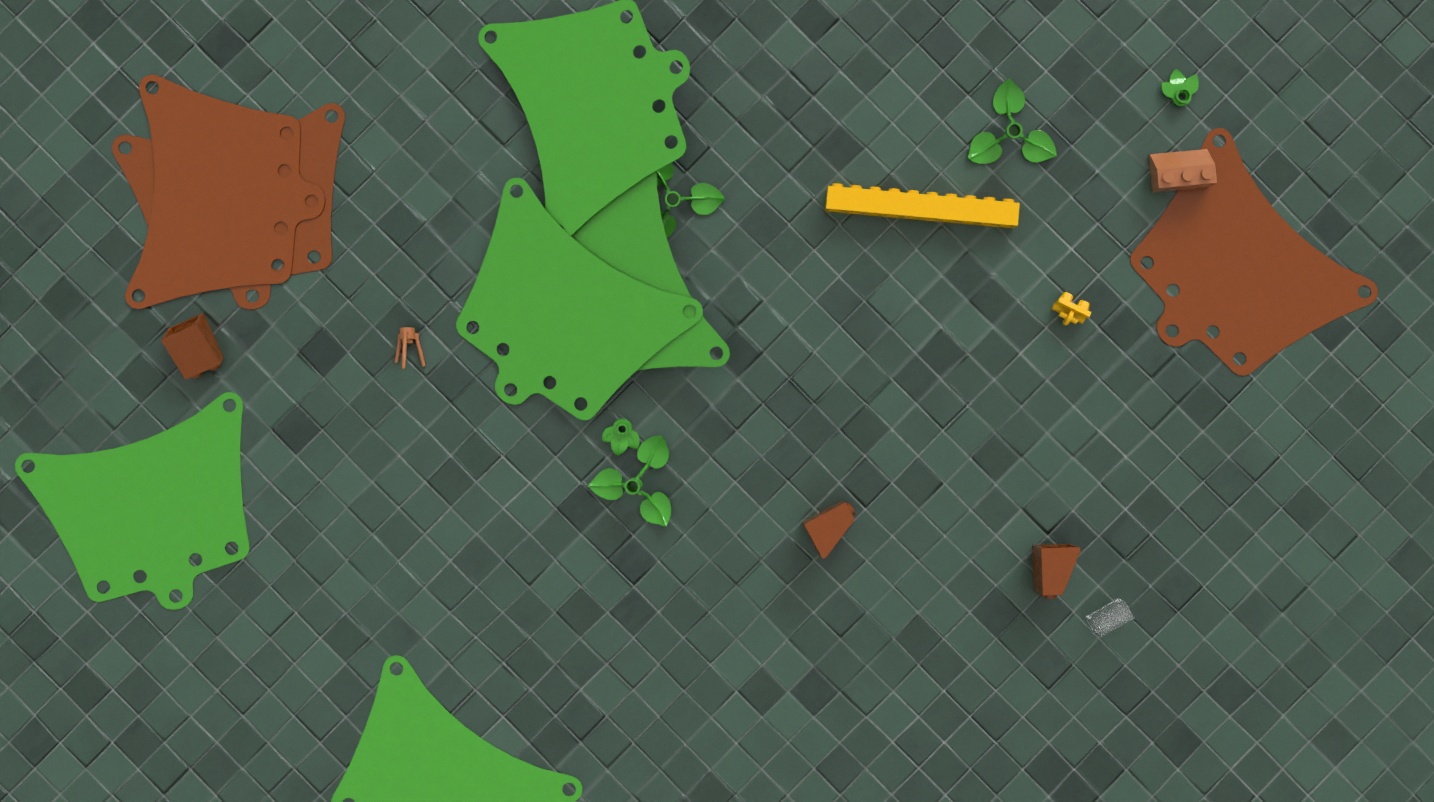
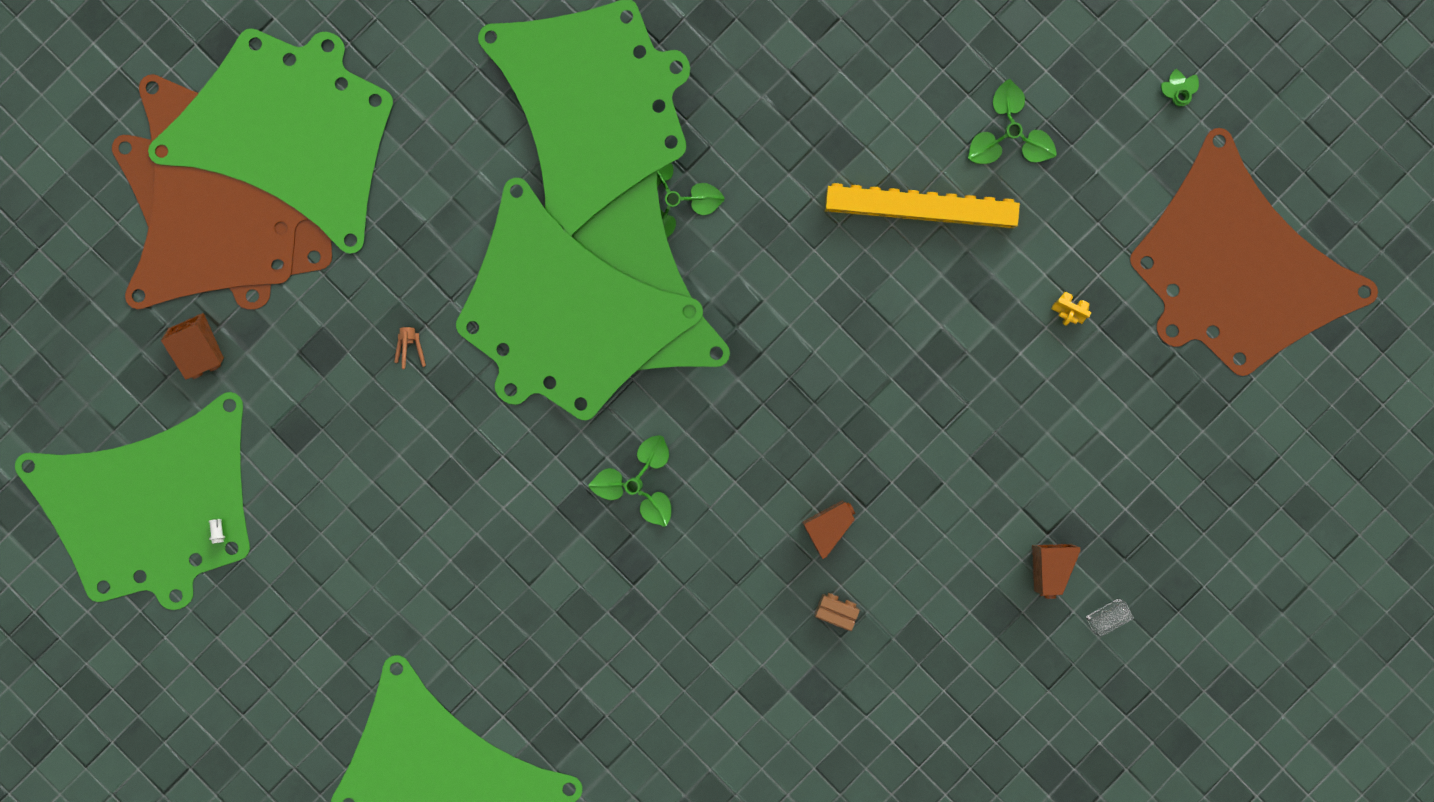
(216, 531): none -> white pin
(287, 130): none -> bright green piece
(621, 439): bright green plate -> none
(837, 612): none -> medium nougat brick
(1182, 170): nougat slope -> none

